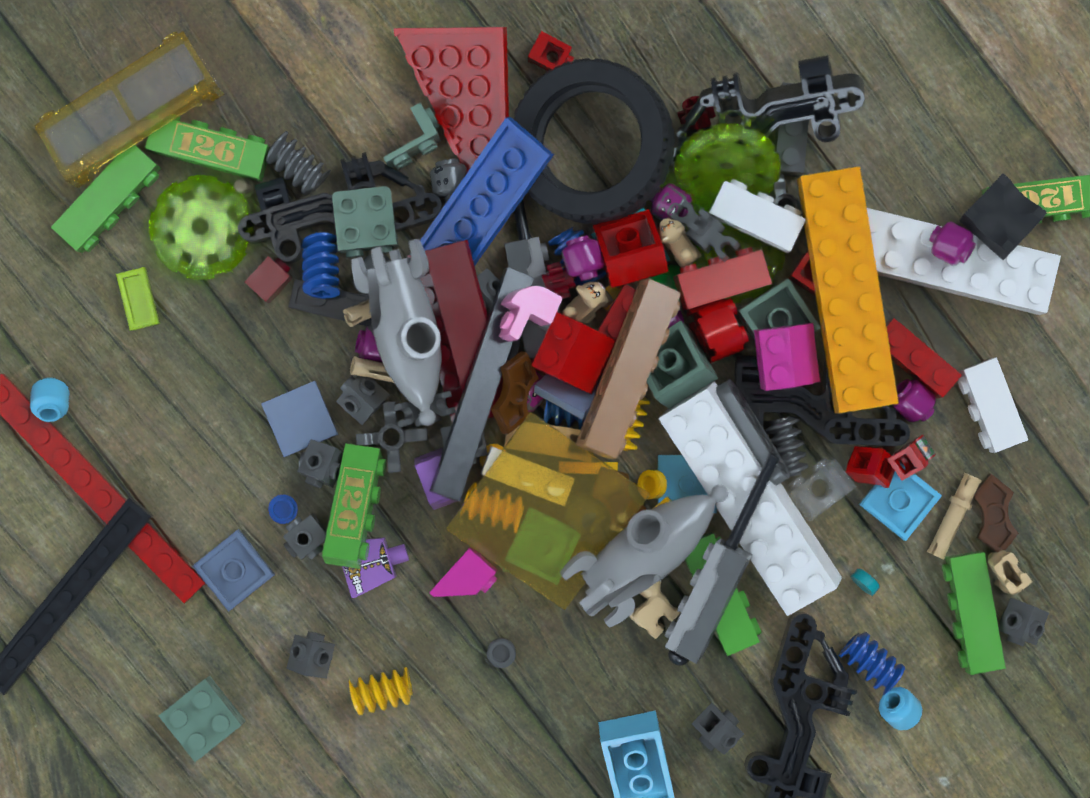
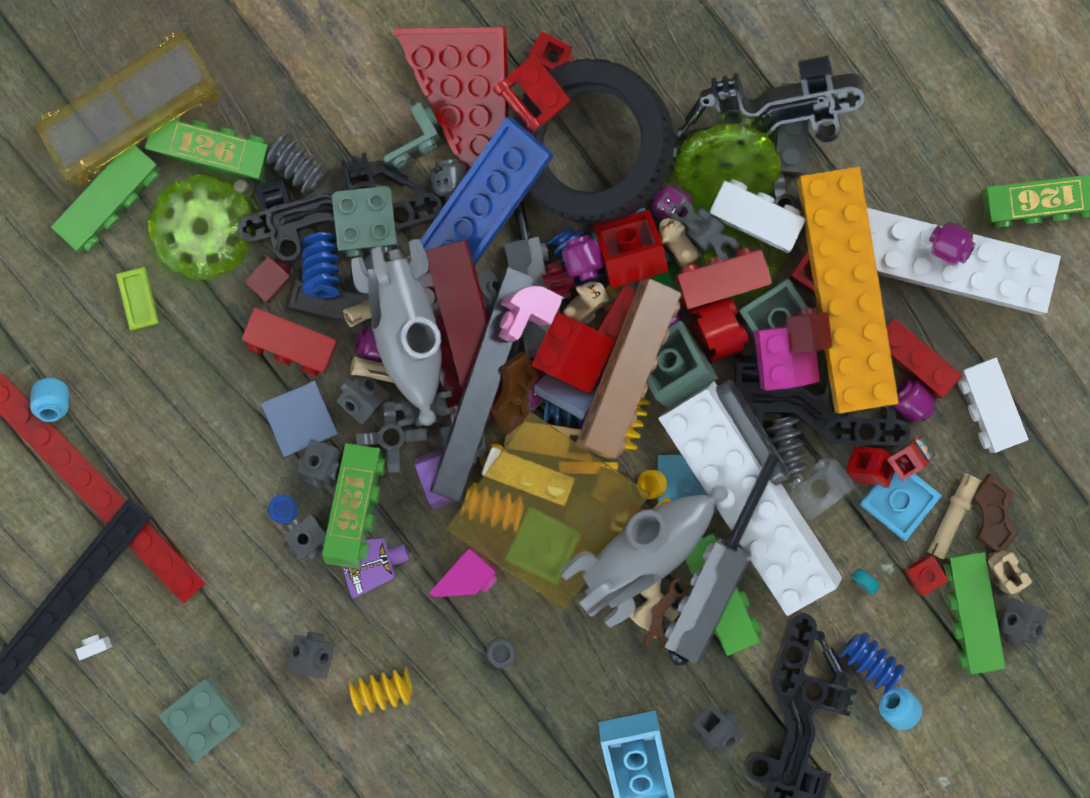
(93, 646): none -> white plate
(233, 570): sand blue tile -> none
(289, 342): none -> red brick
(539, 87): none -> red plate
(658, 612): none -> reddish brown piece
(704, 120): dark red gear -> none
(809, 331): none -> dark red brick
(925, 575): none -> red brick
(1002, 217): black brick -> none

